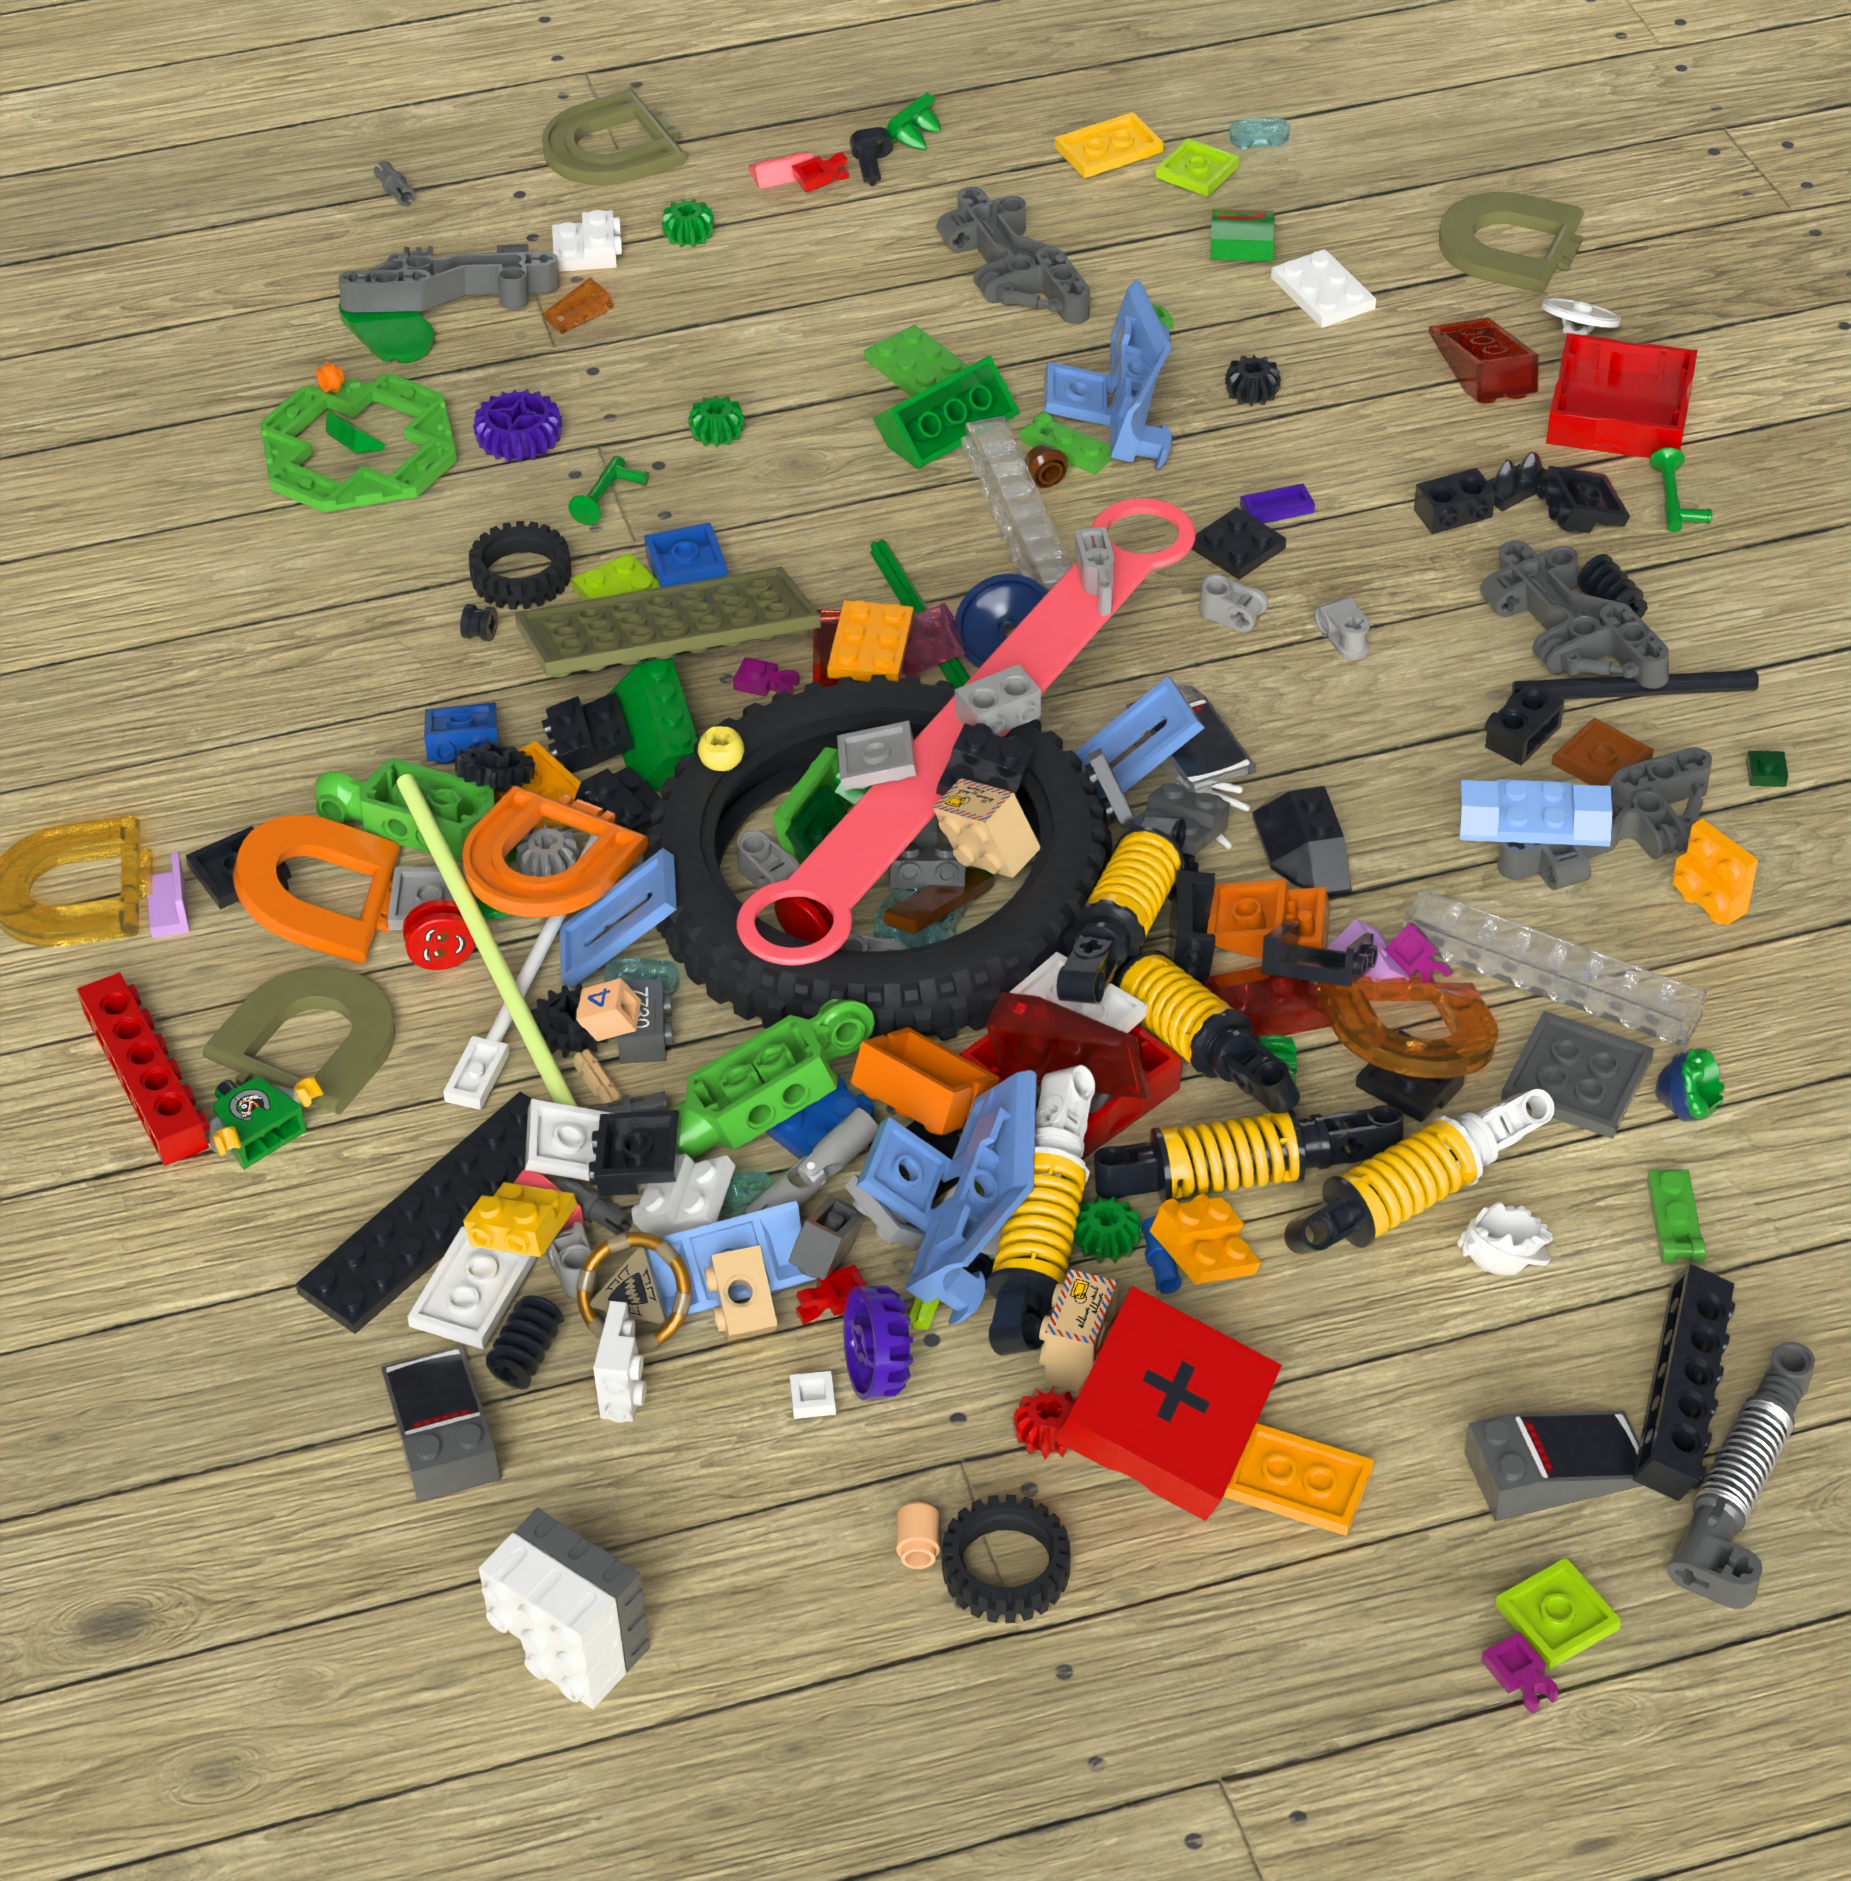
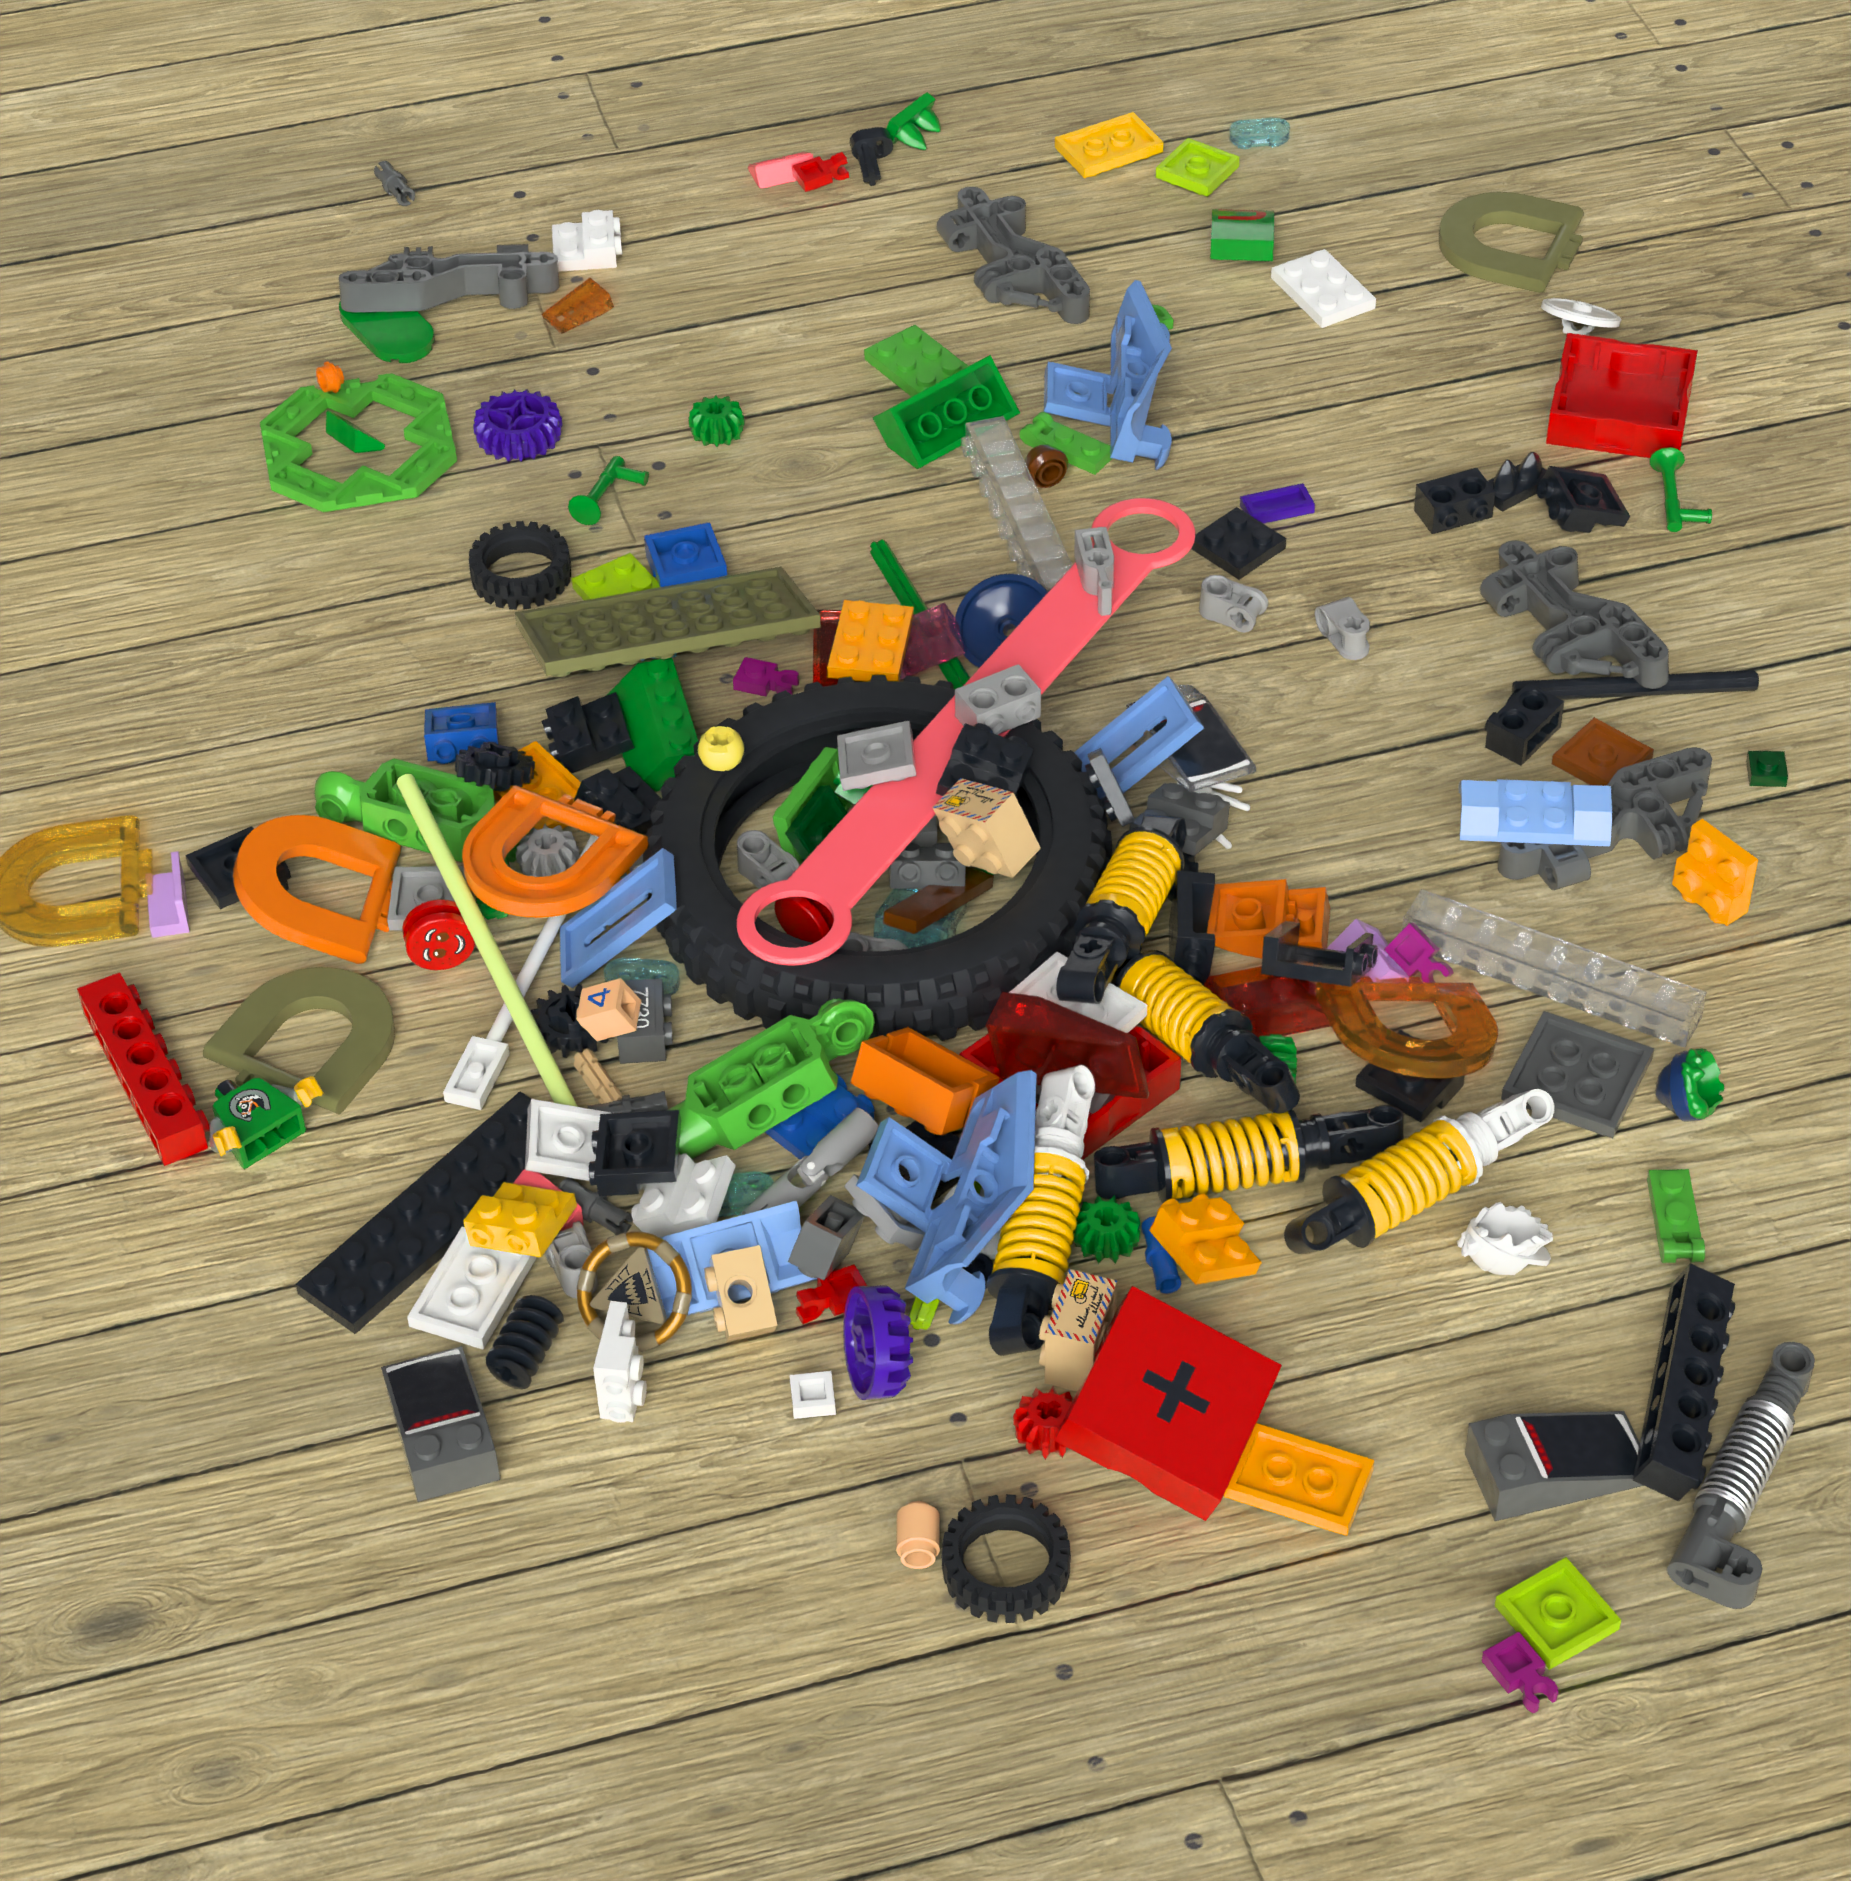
(478, 622): black wheel -> none
(567, 1606): white piece -> none
(589, 168): olive piece -> none
(687, 223): green gear -> none
(1252, 380): black gear -> none
(1304, 840): black wedge -> none
(1487, 359): clear red slope -> none
(1606, 580): black piece -> none

